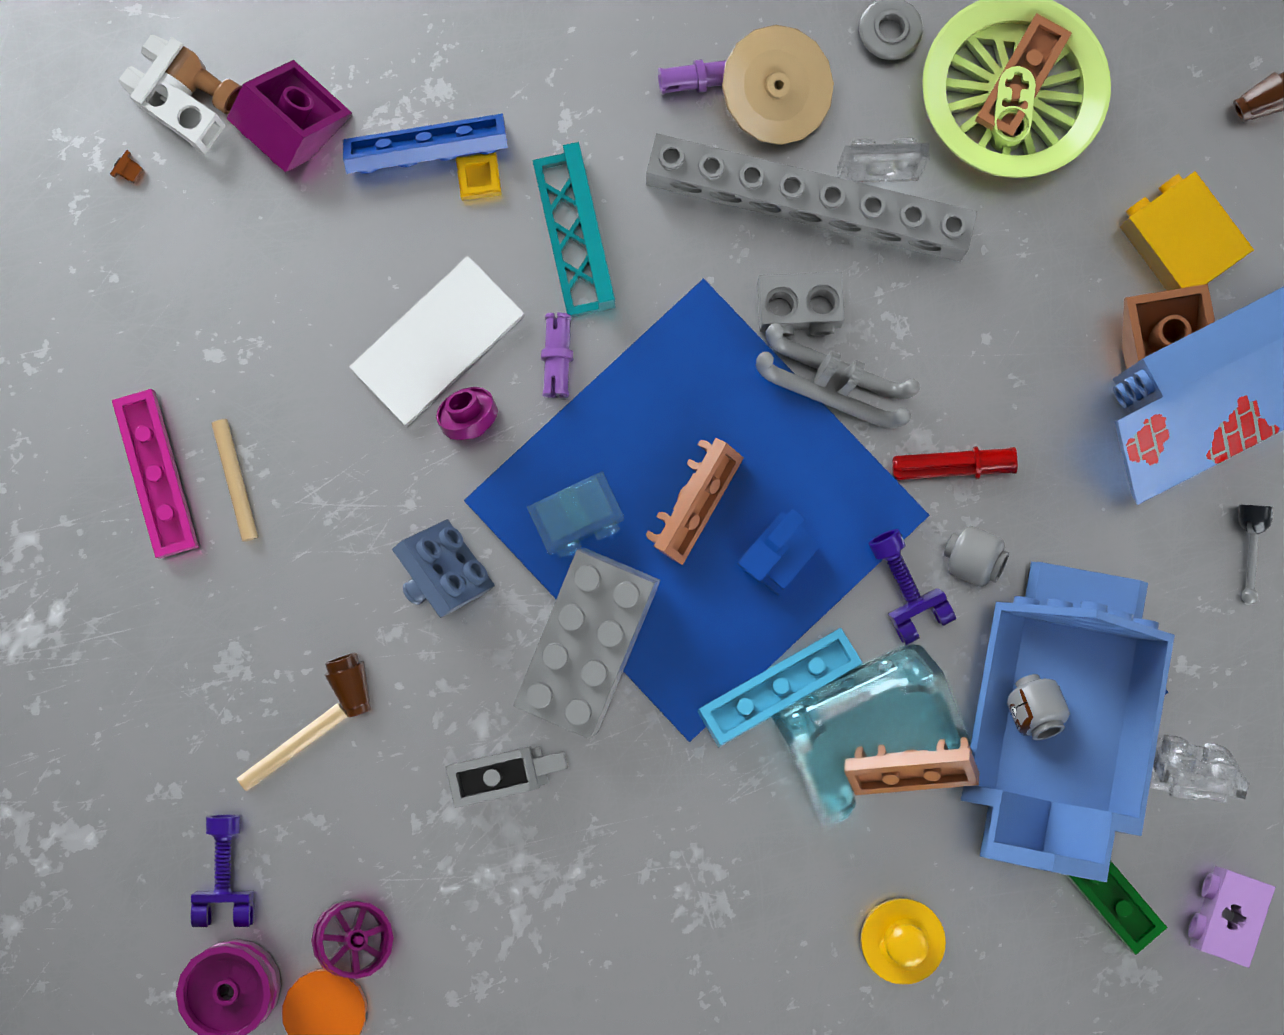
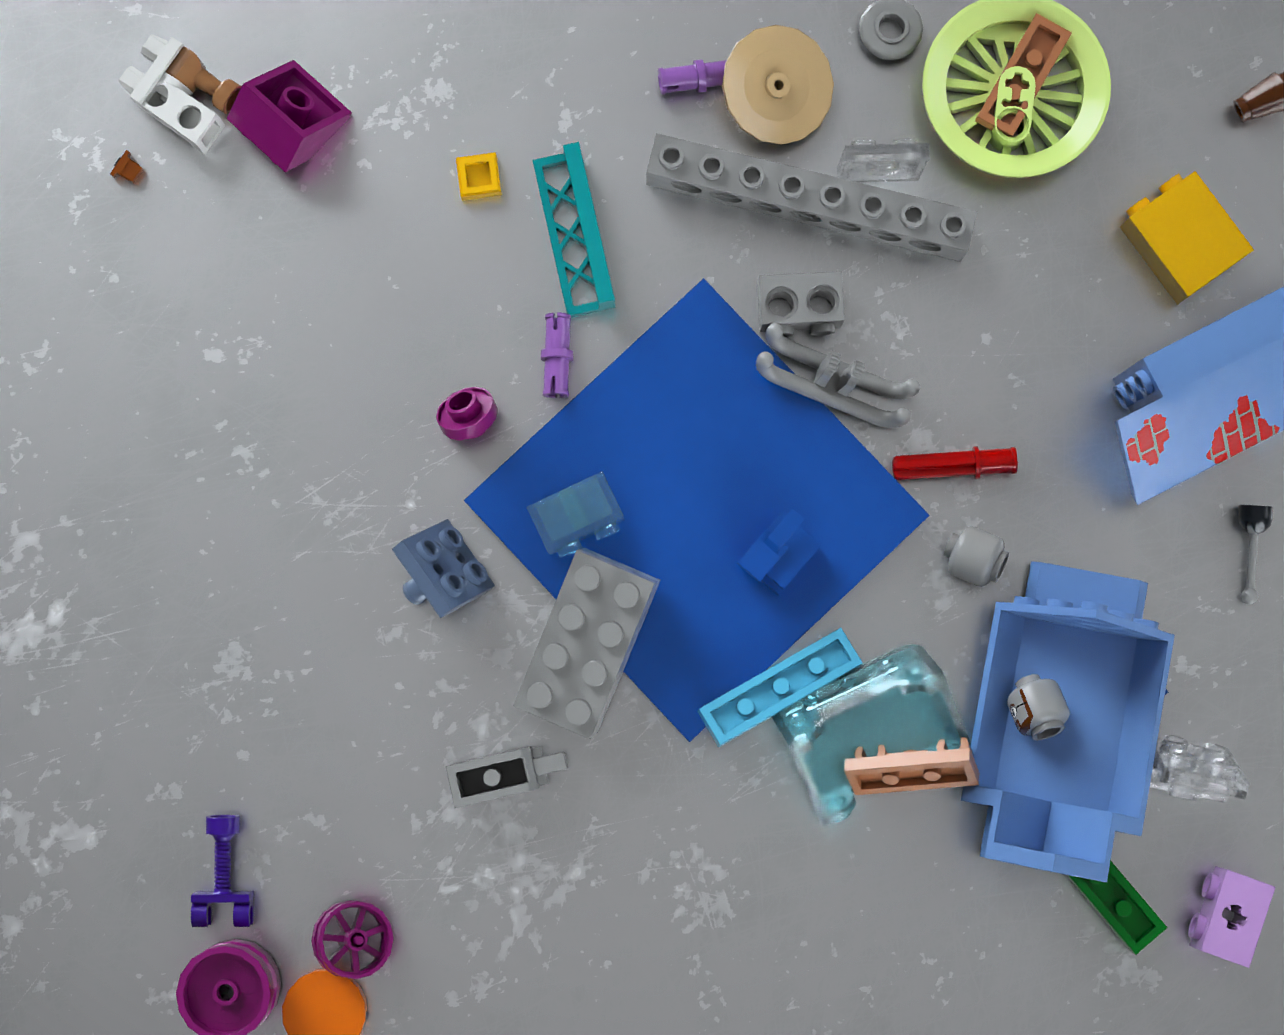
(155, 473): dark pink plate -> none
(234, 480): tan bar -> none
(292, 747): tan bar -> none
(349, 683): reddish brown cone -> none
(424, 143): blue plate -> none
(437, 341): white tile -> none
(696, 500): nougat plate -> none
(889, 547): dark purple bar -> none
(903, 941): yellow plate -> none
(1163, 318): nougat slope -> none

